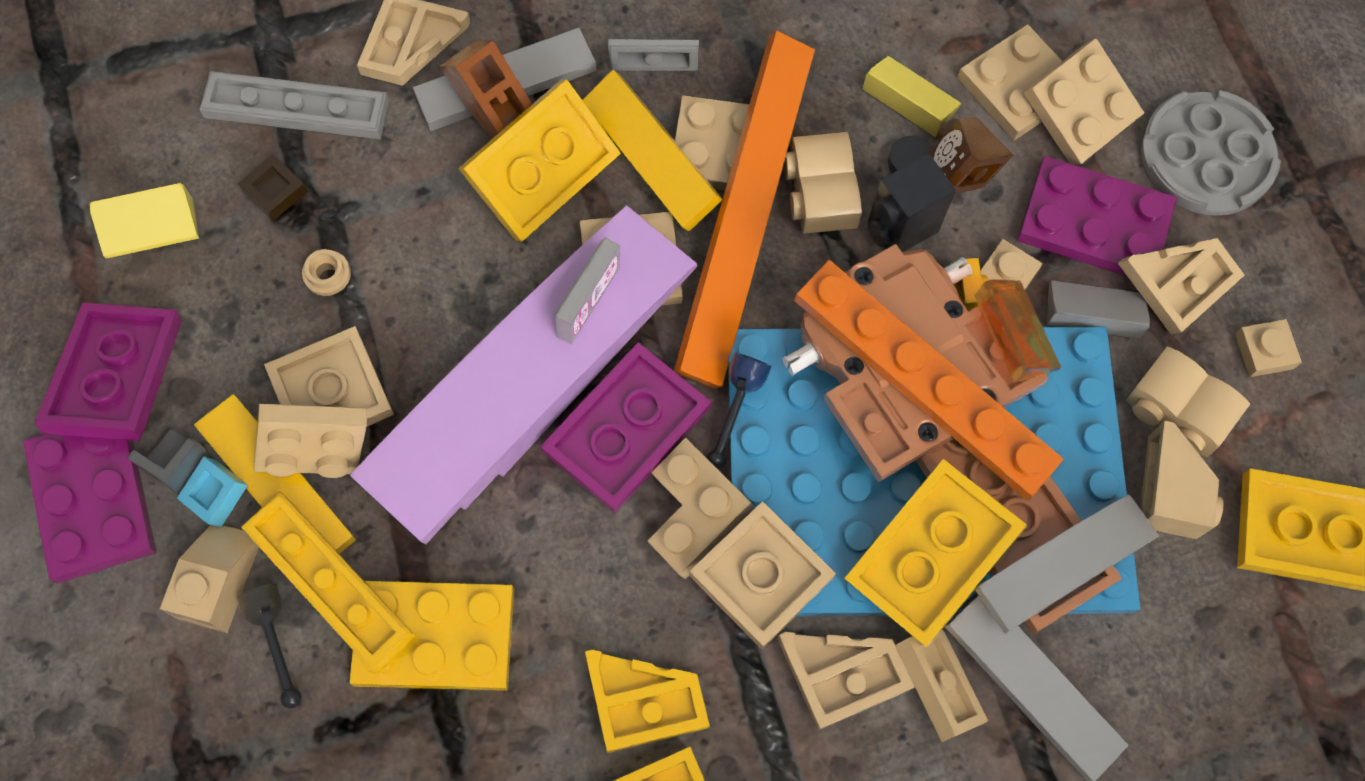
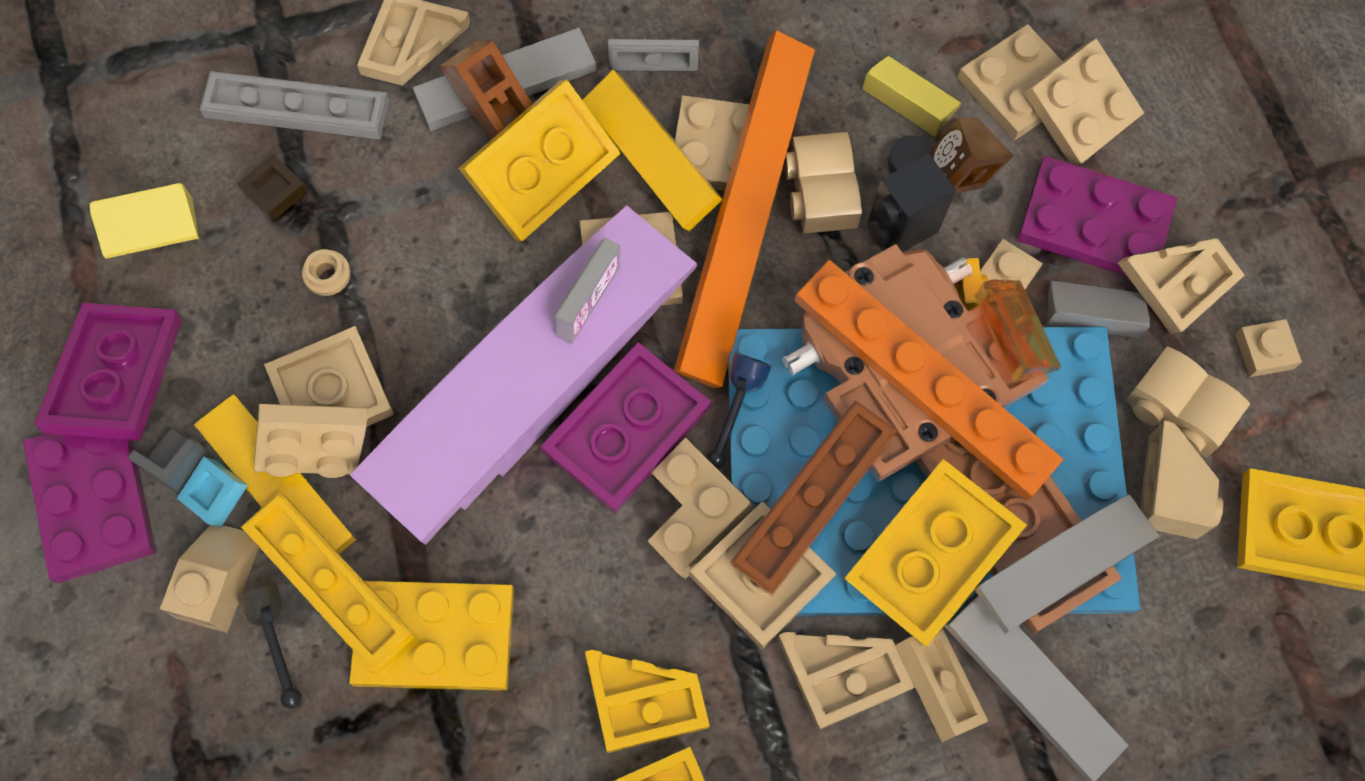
(813, 498): none -> dark orange tile
(1210, 152): light grey tile -> none

